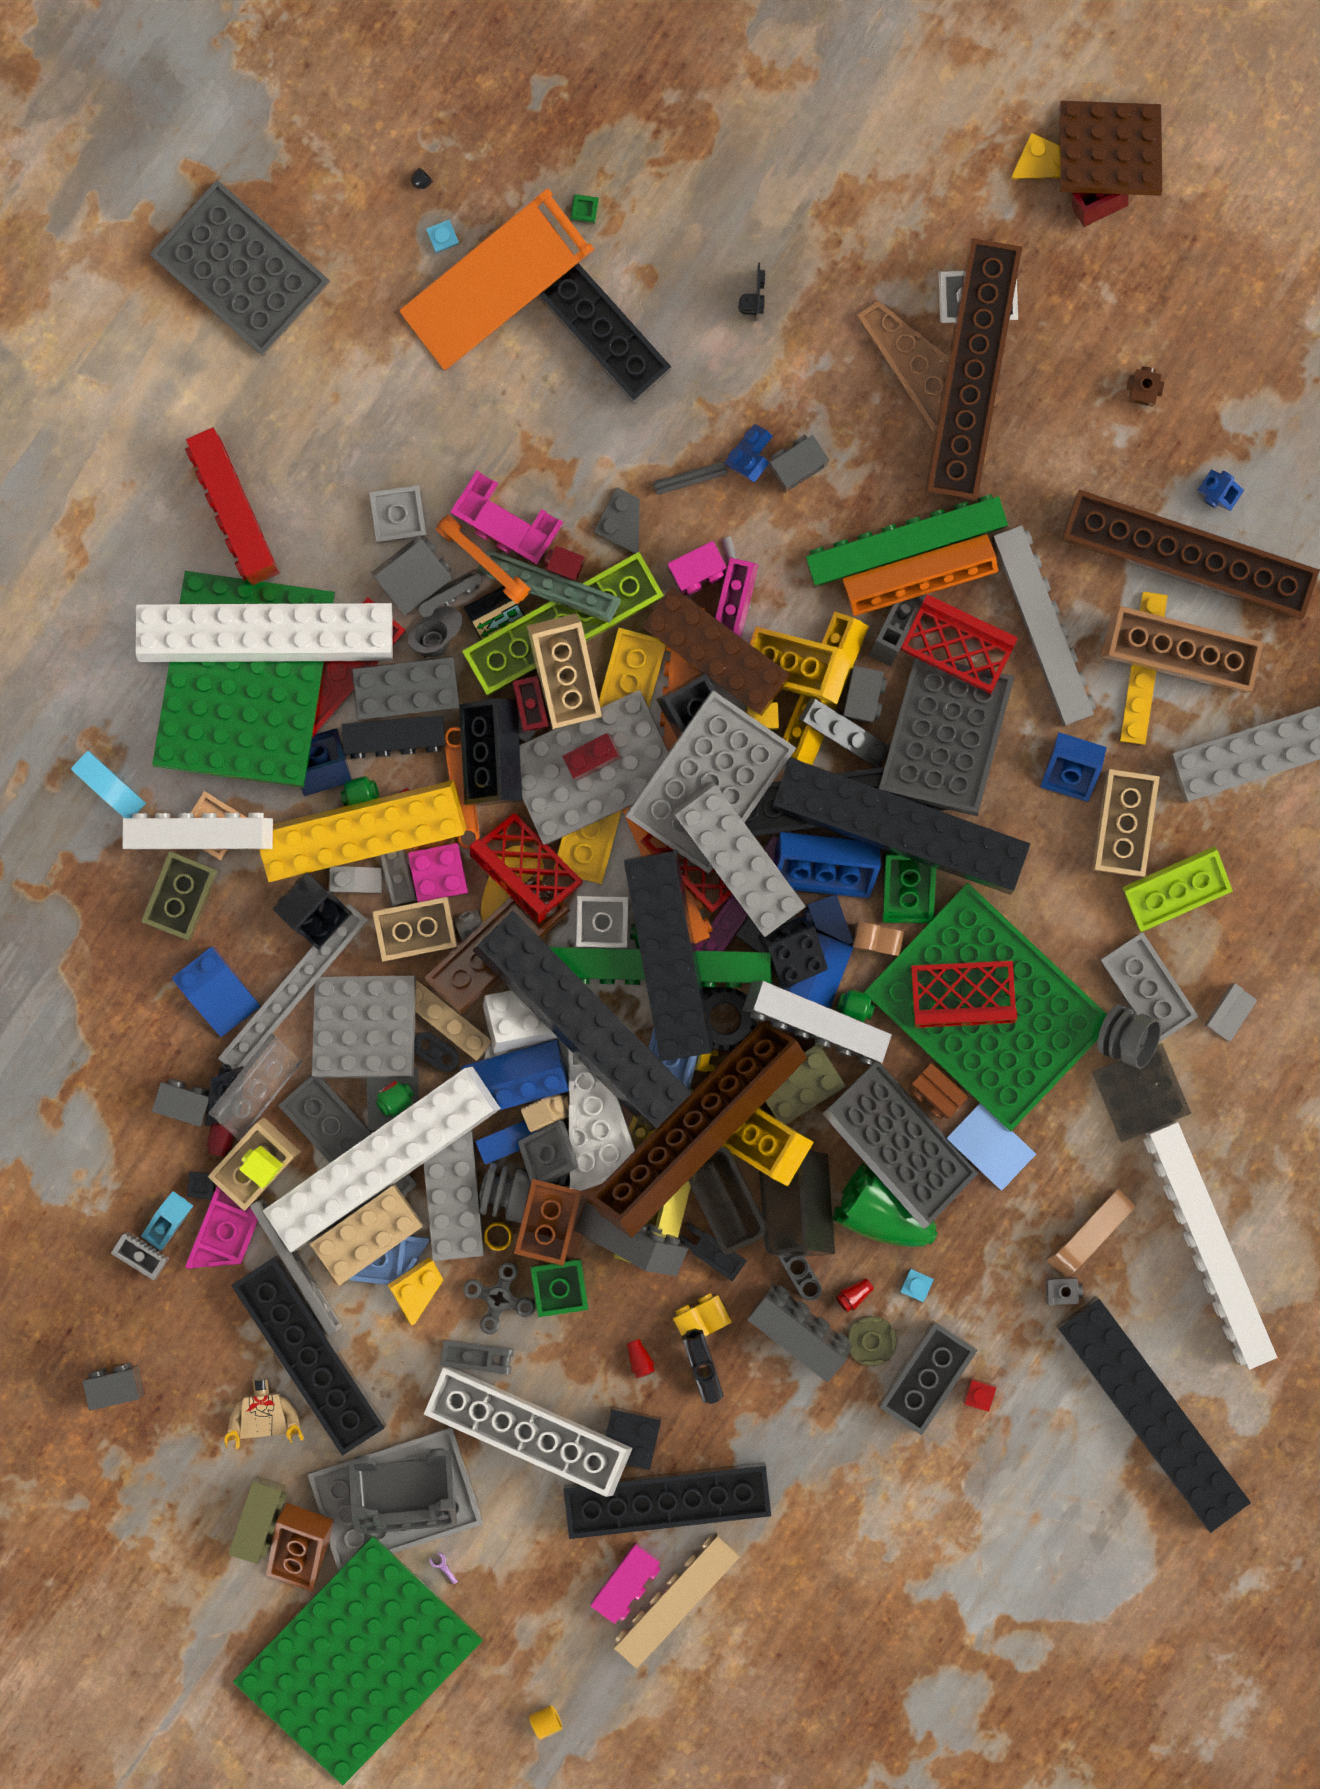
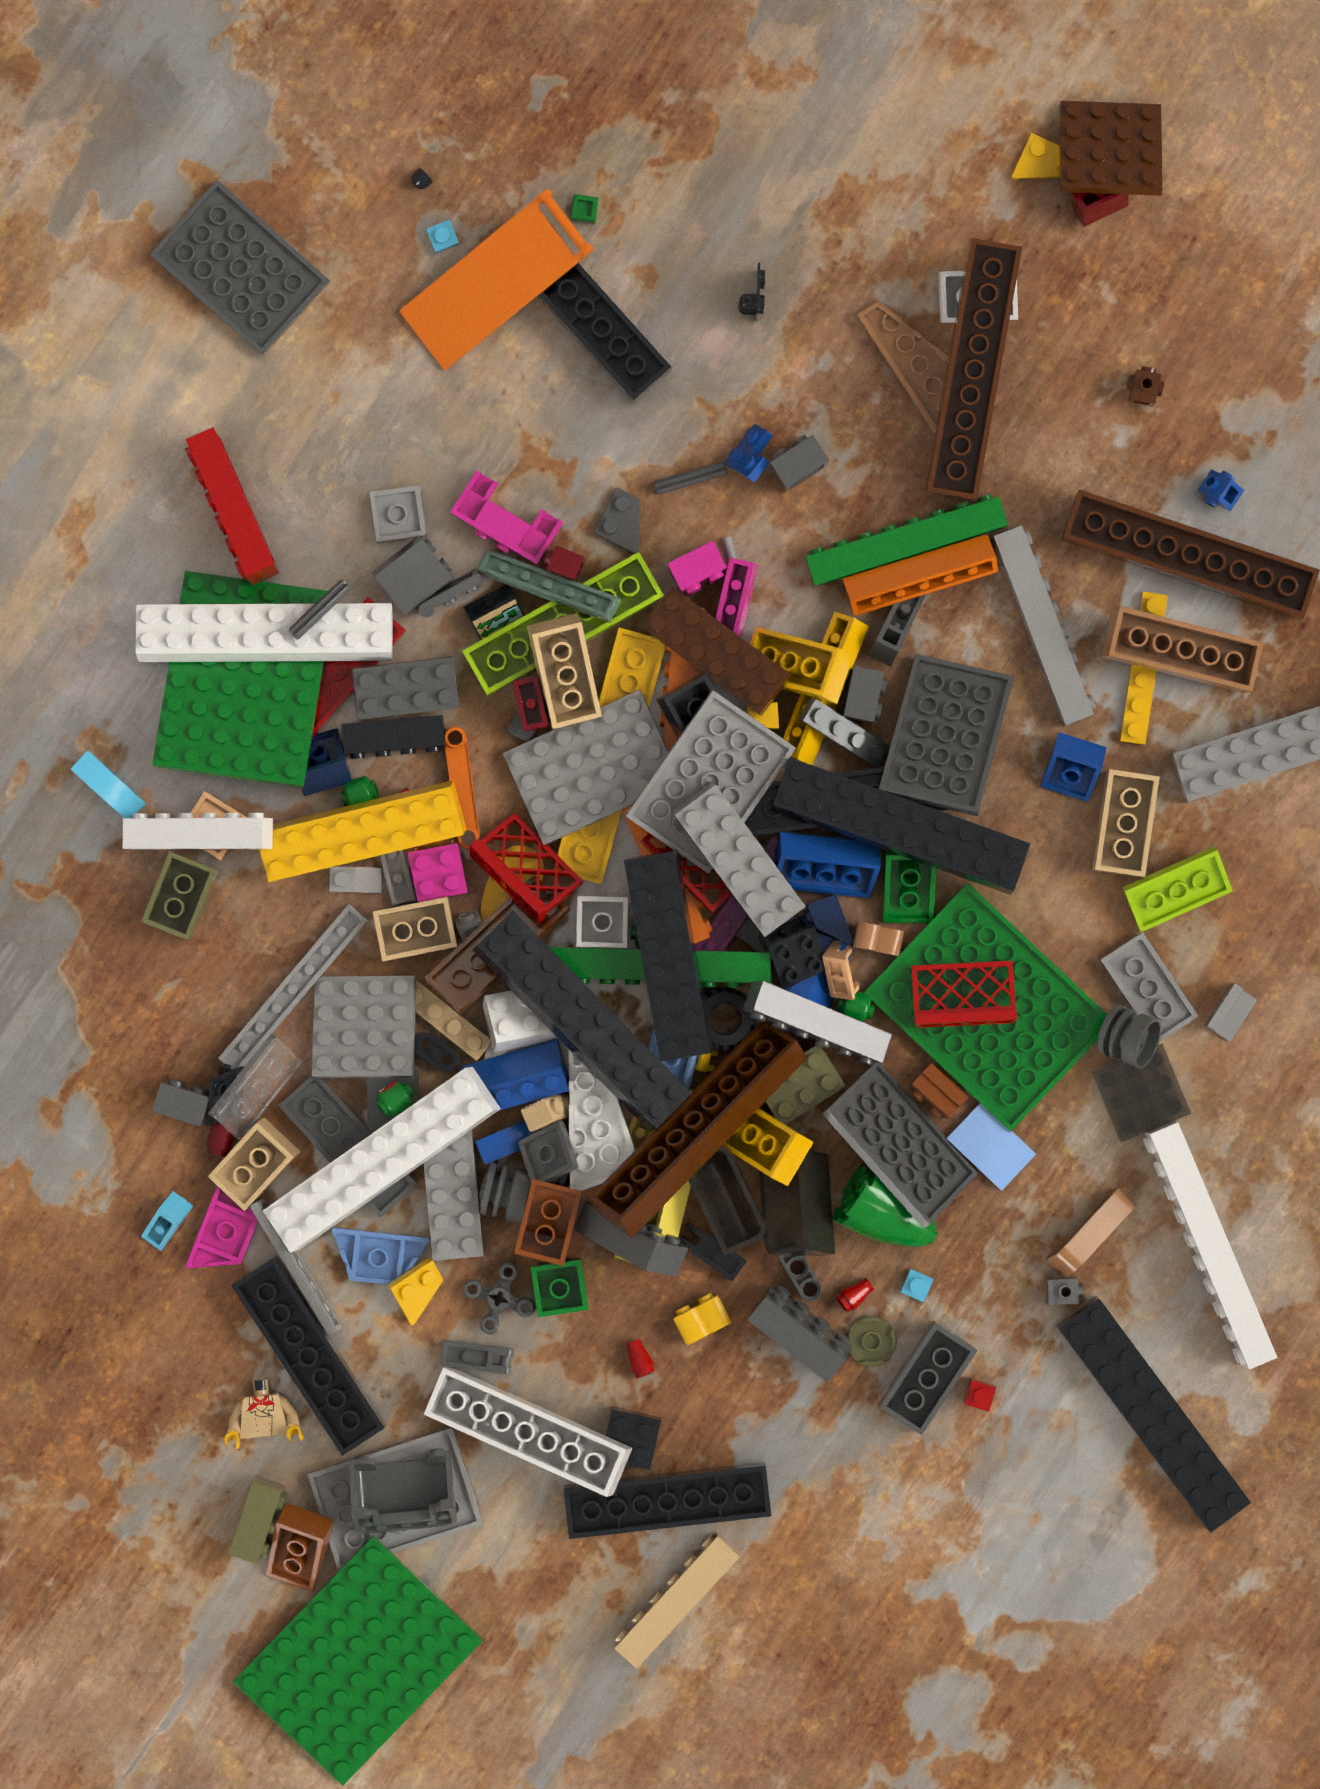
(113, 1387): dark grey brick -> none
(140, 1255): light grey brick -> none
(200, 1185): black plate -> none
(216, 991): blue slope -> none
(260, 1166): neon yellow brick -> none
(312, 910): black piece -> none
(319, 609): none -> dark grey axle
(367, 1234): tan brick -> none
(434, 633): flat silver piece -> none
(444, 1568): lavender hand -> none
(490, 752): black brick -> none
(496, 1247): yellow piece -> none
(515, 588): orange piece -> none
(545, 1722): yellow piece -> none
(592, 756): dark red brick -> none
(626, 1583): dark pink brick -> none
(698, 1355): black piece -> none
(839, 972): none -> light nougat hinge
(963, 624): red fence -> none

